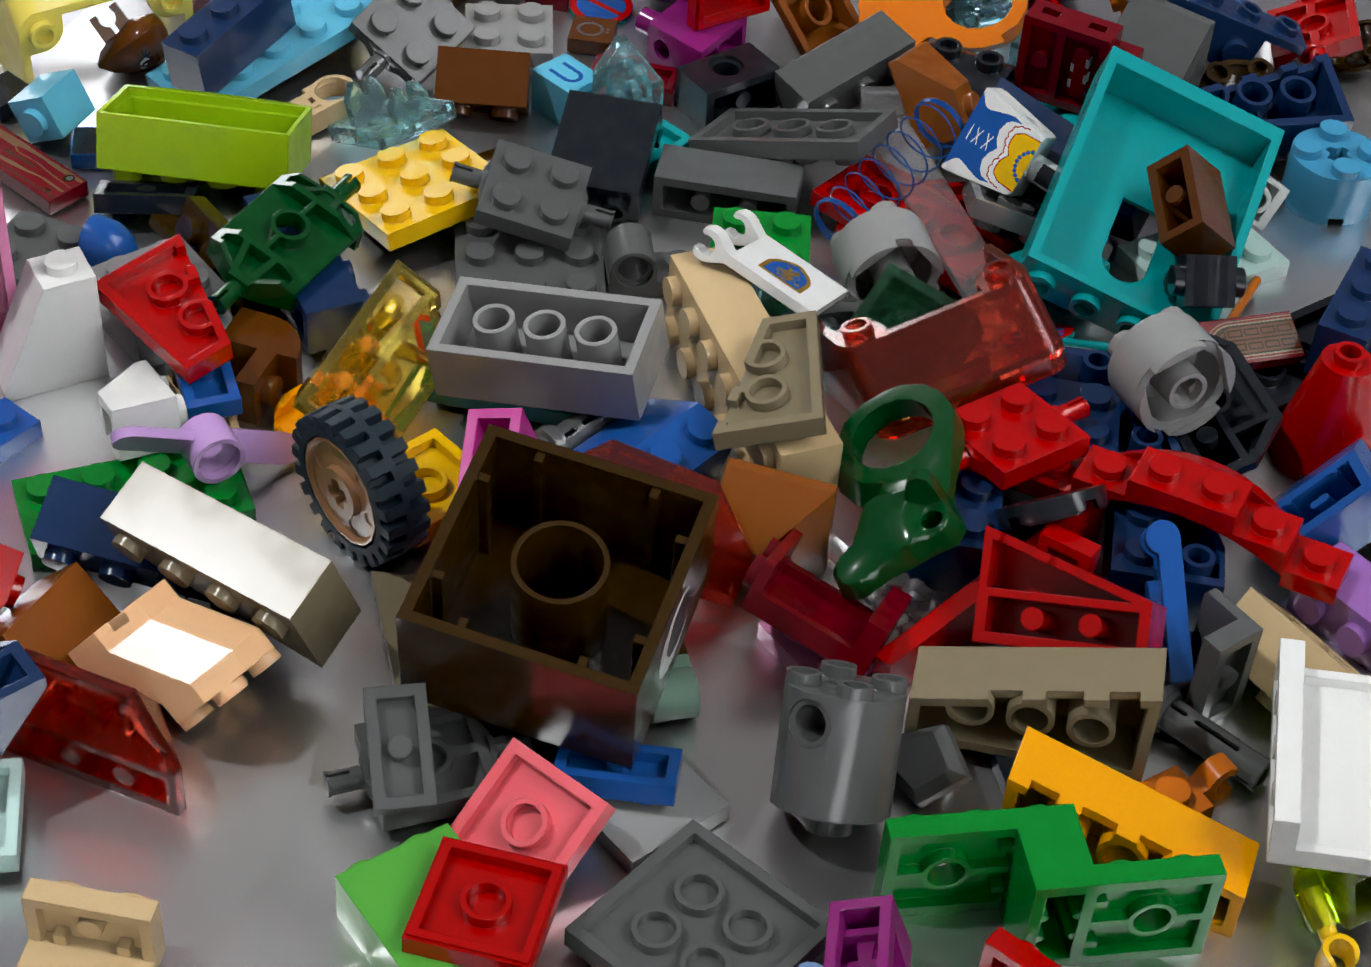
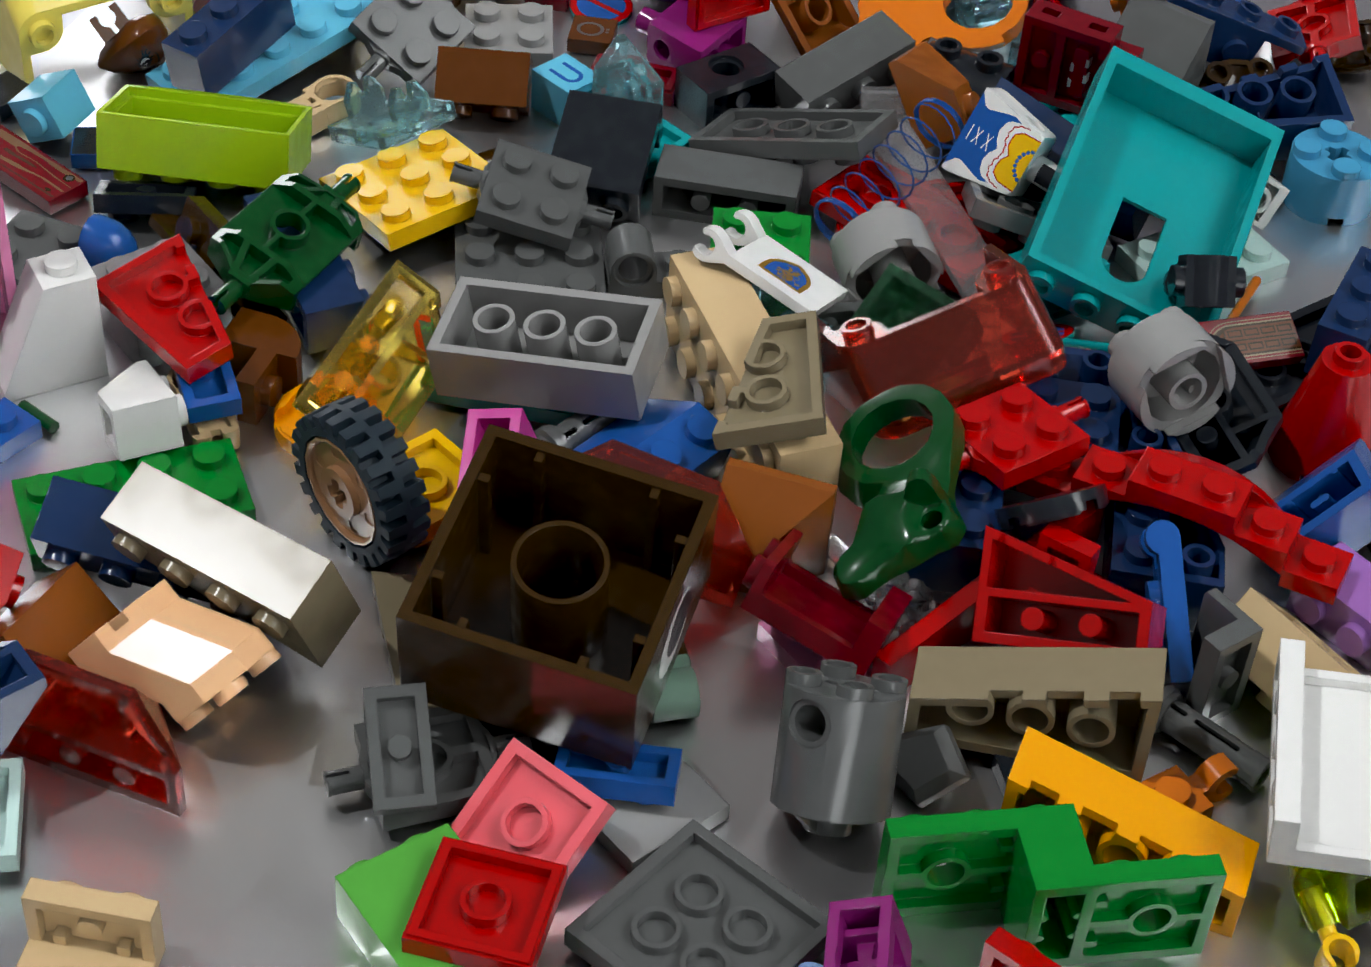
(47, 422): none -> dark green piece
(209, 445): lavender piece -> none
(1190, 204): reddish brown brick -> none

